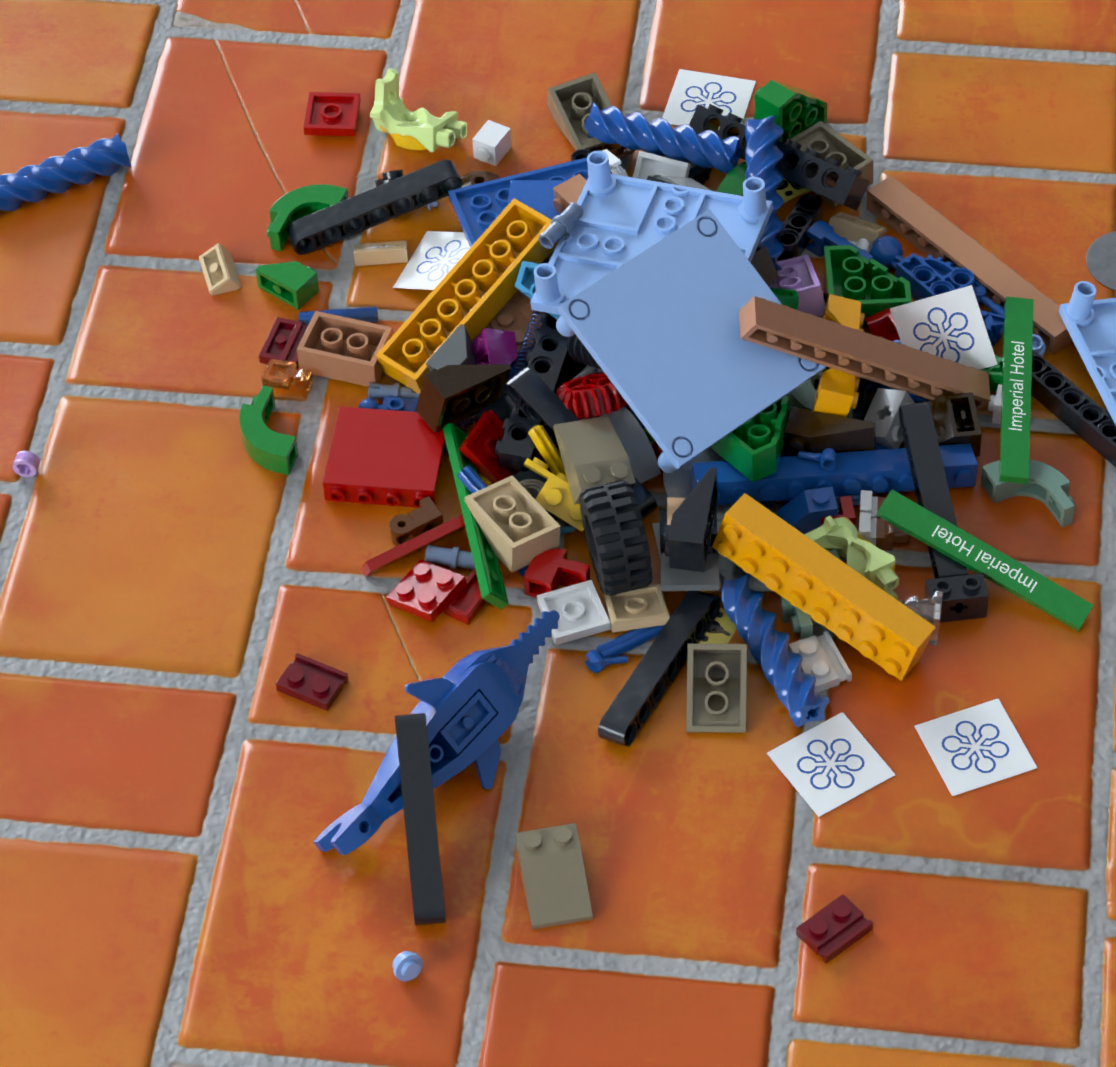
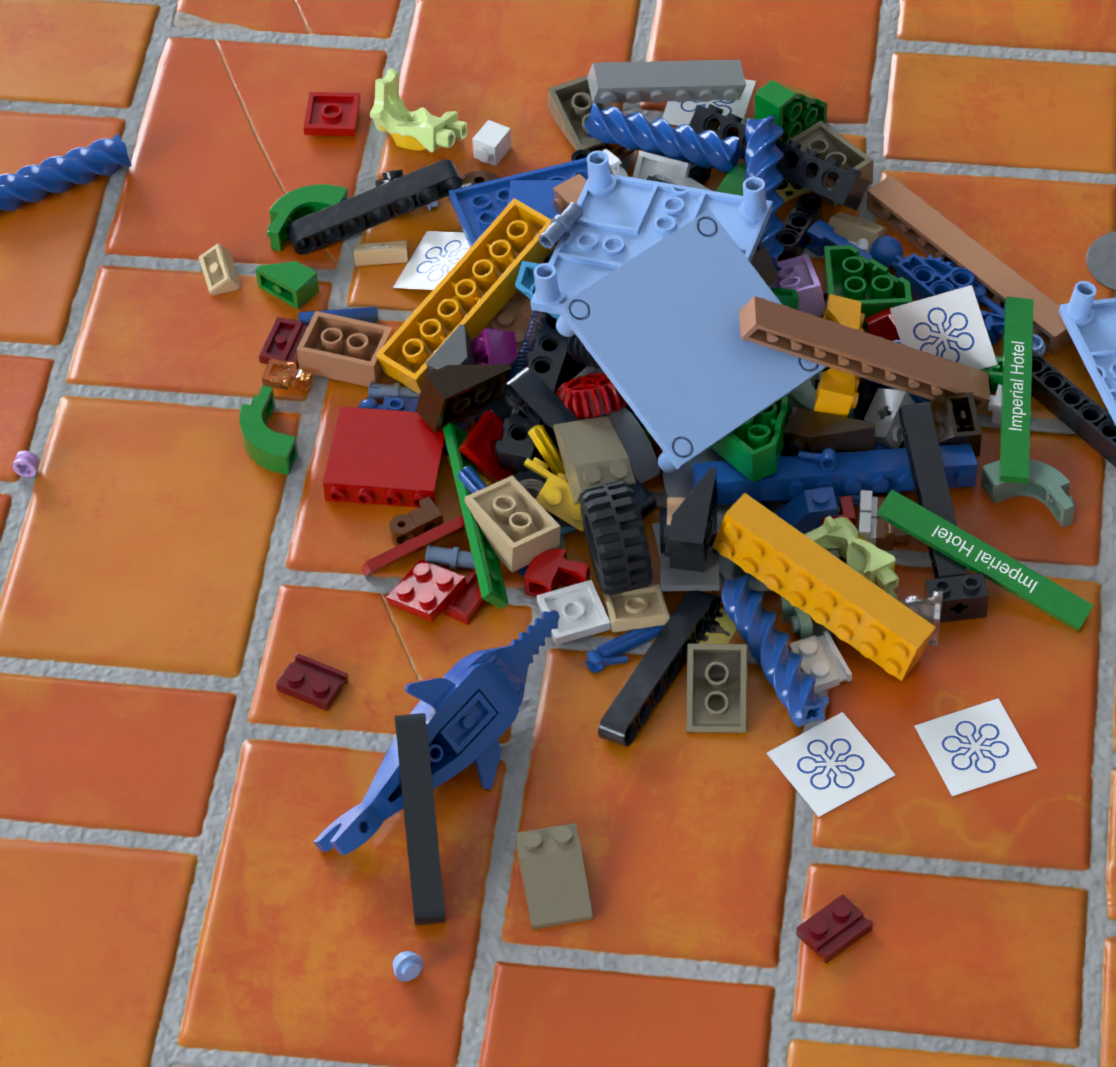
(666, 81): none -> light grey brick

